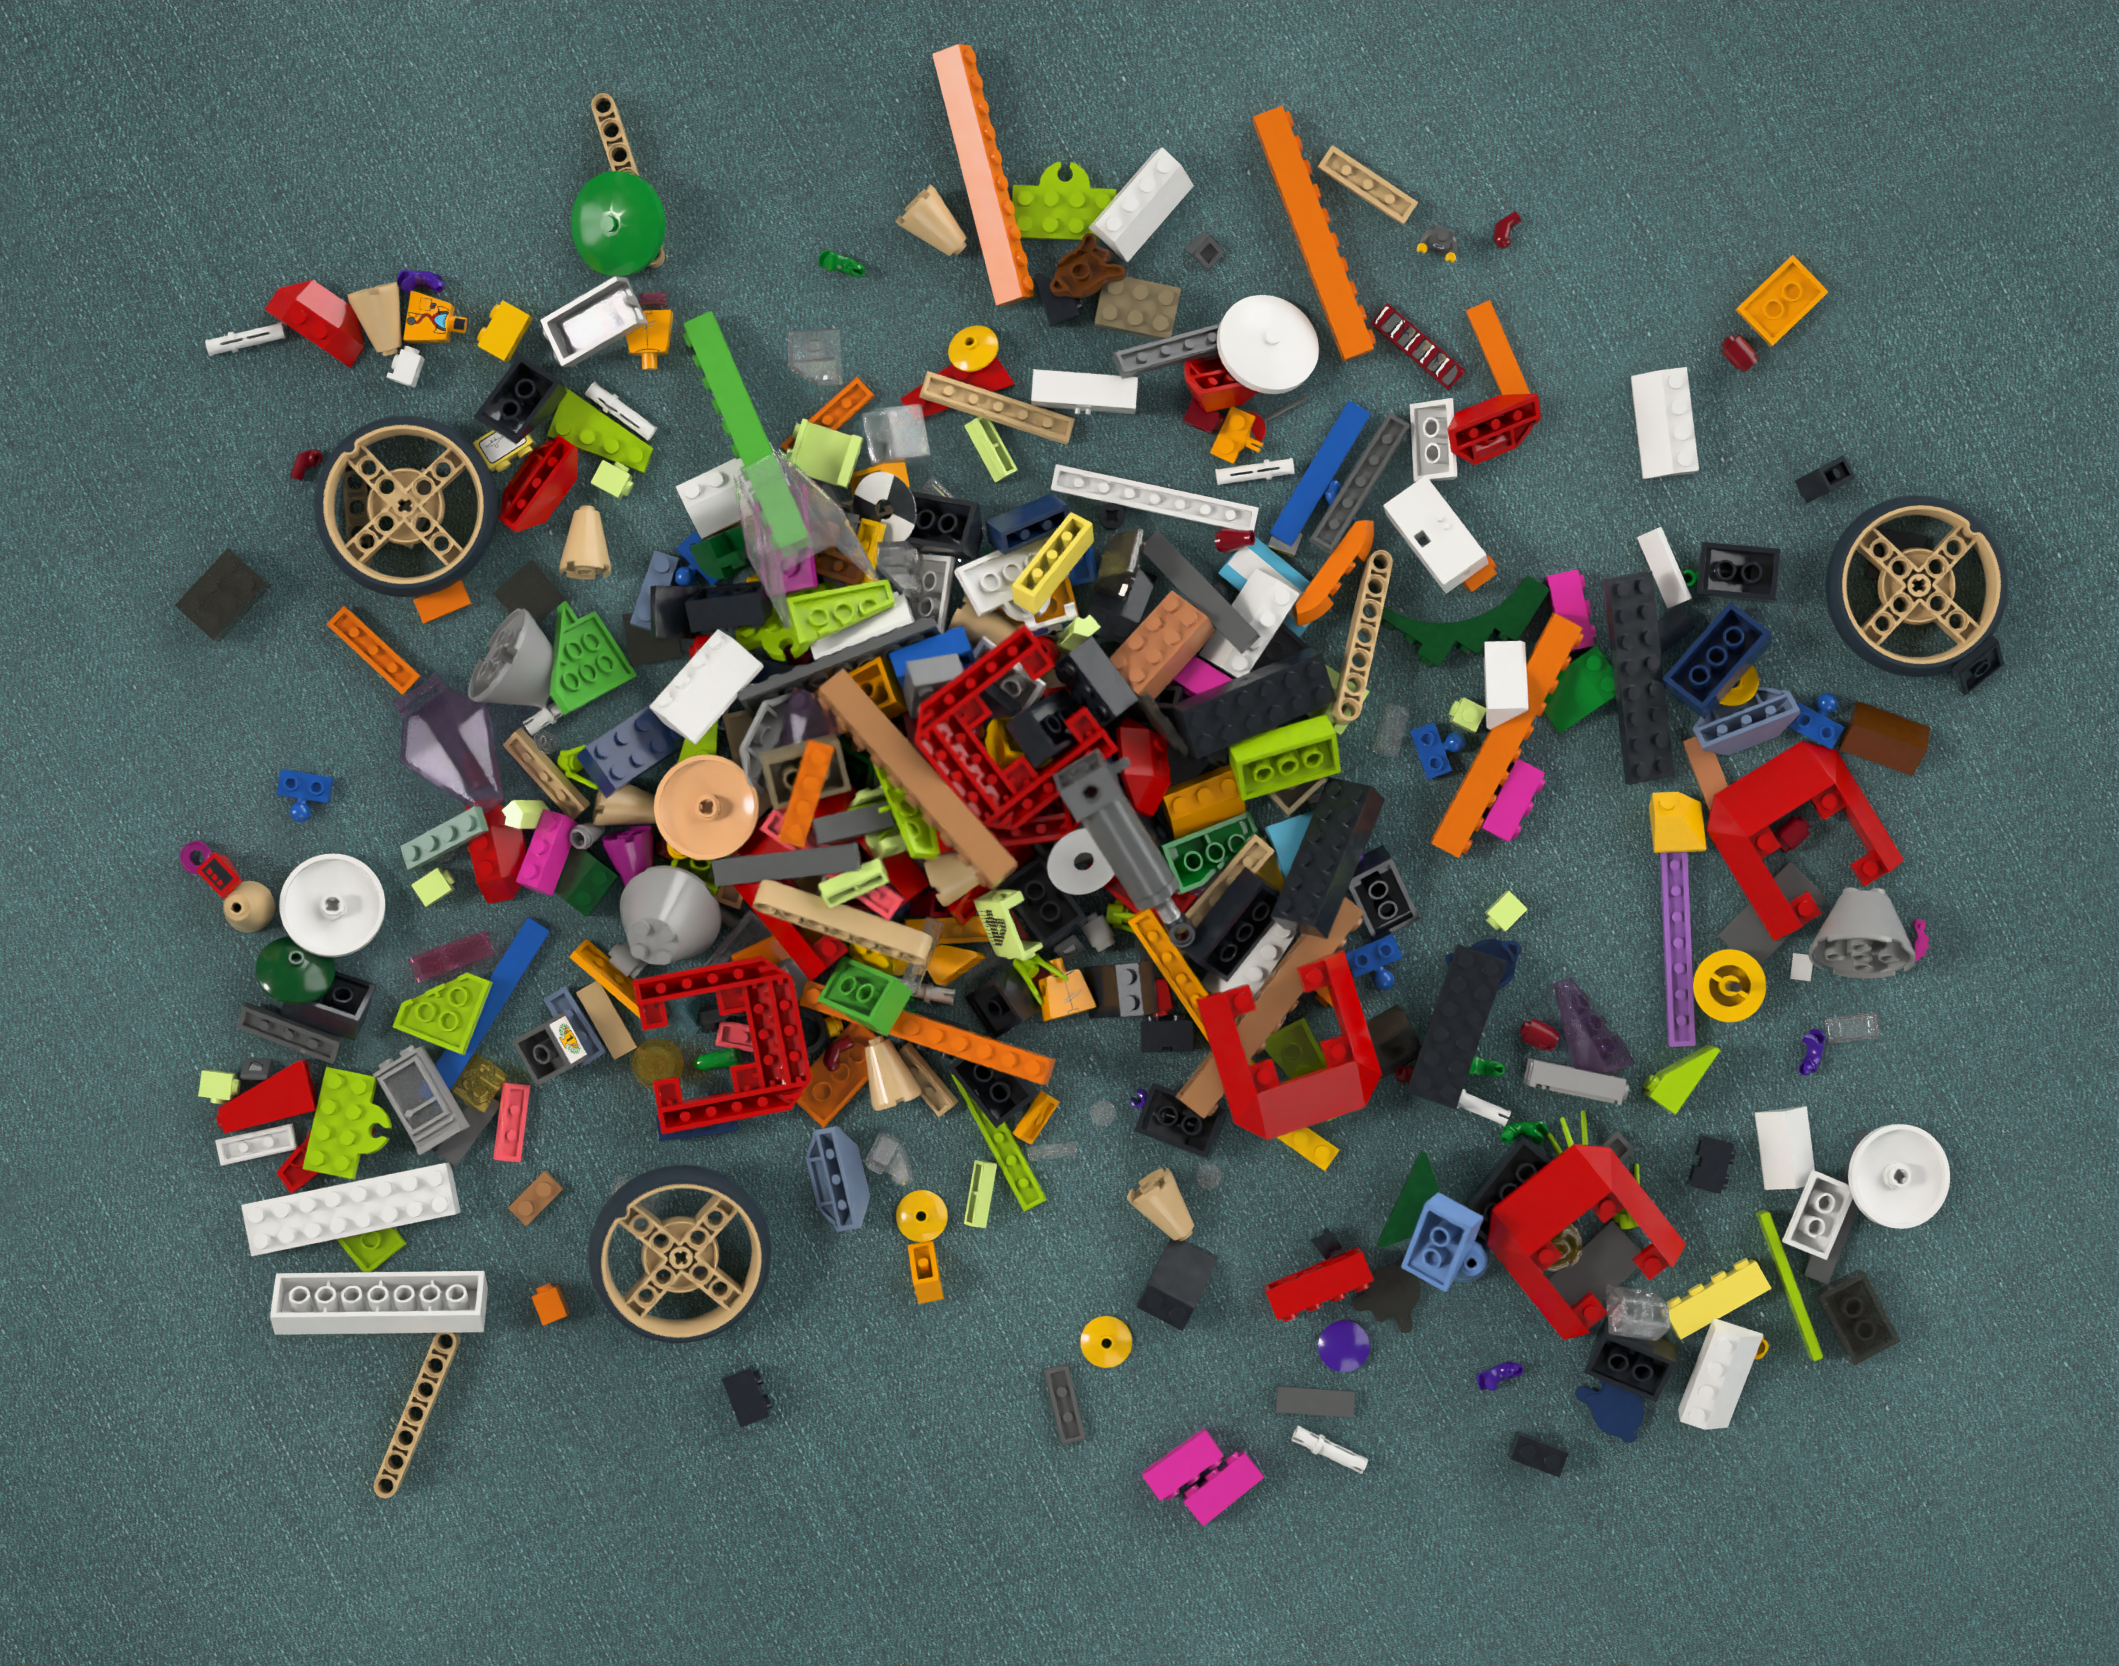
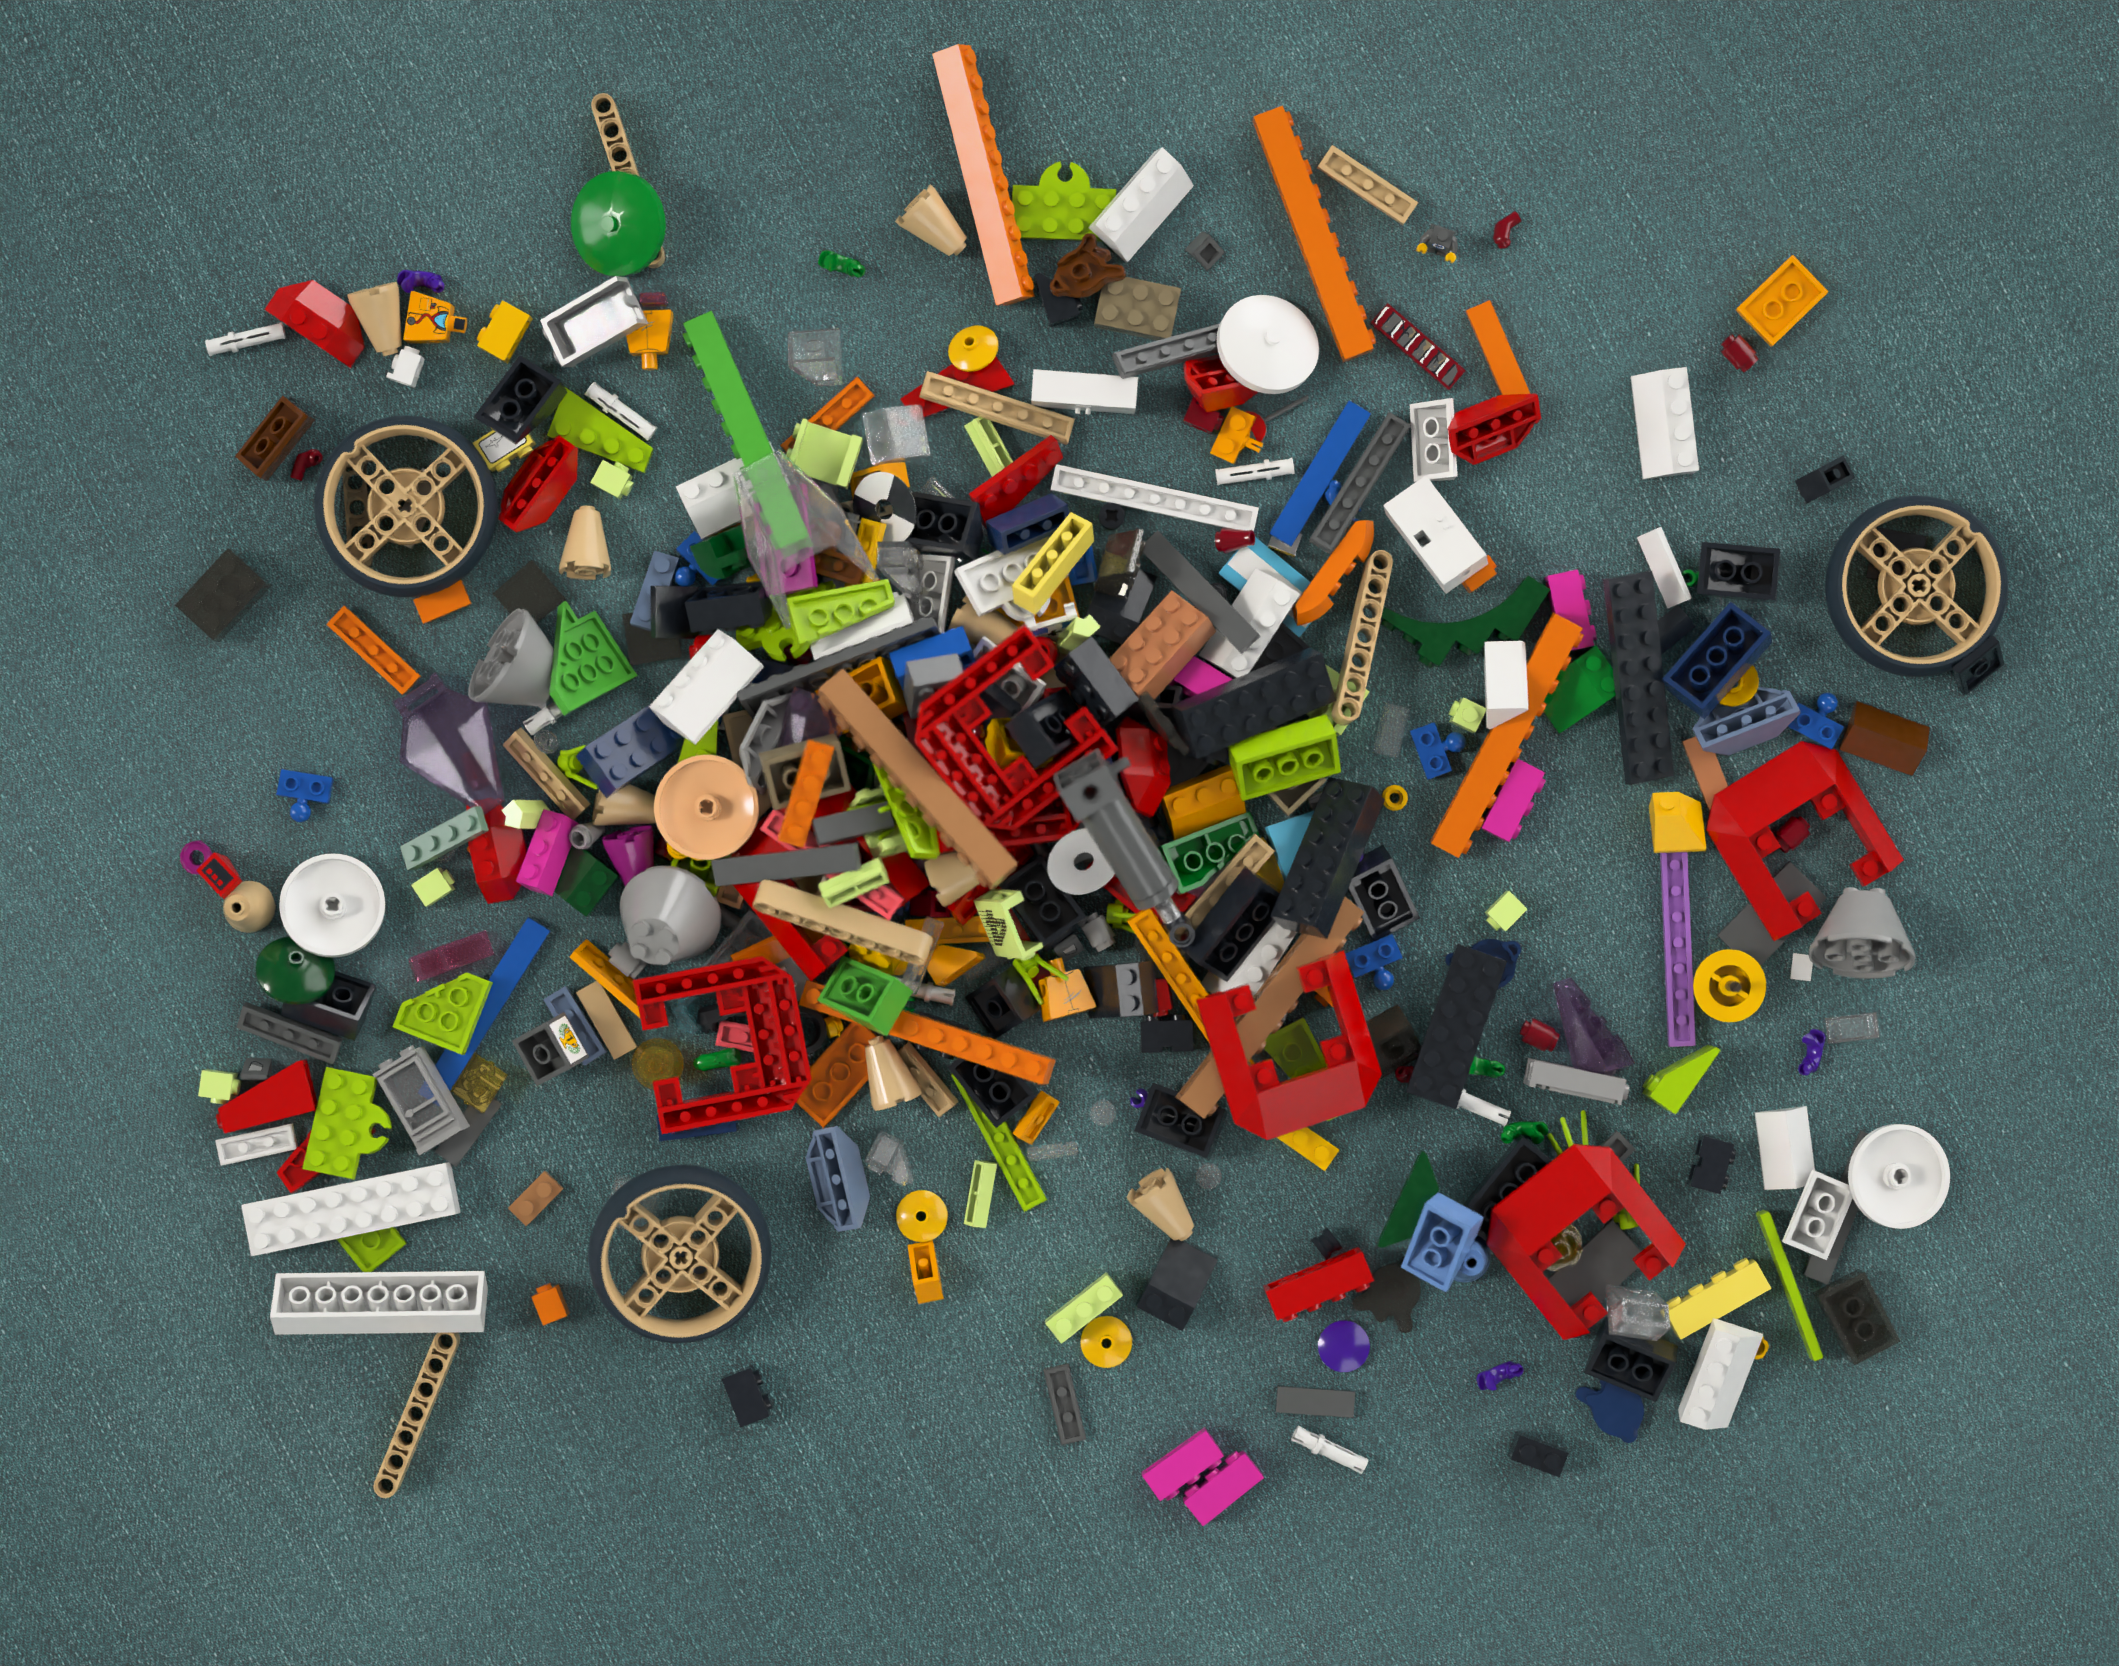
(274, 438): none -> reddish brown slope
(511, 1122): coral tile -> none
(833, 1053): dark red arm -> none
(1016, 480): none -> red wing
(1083, 1307): none -> yellowish green brick
(1402, 797): none -> yellow plate
(1922, 940): dark pink piece -> none

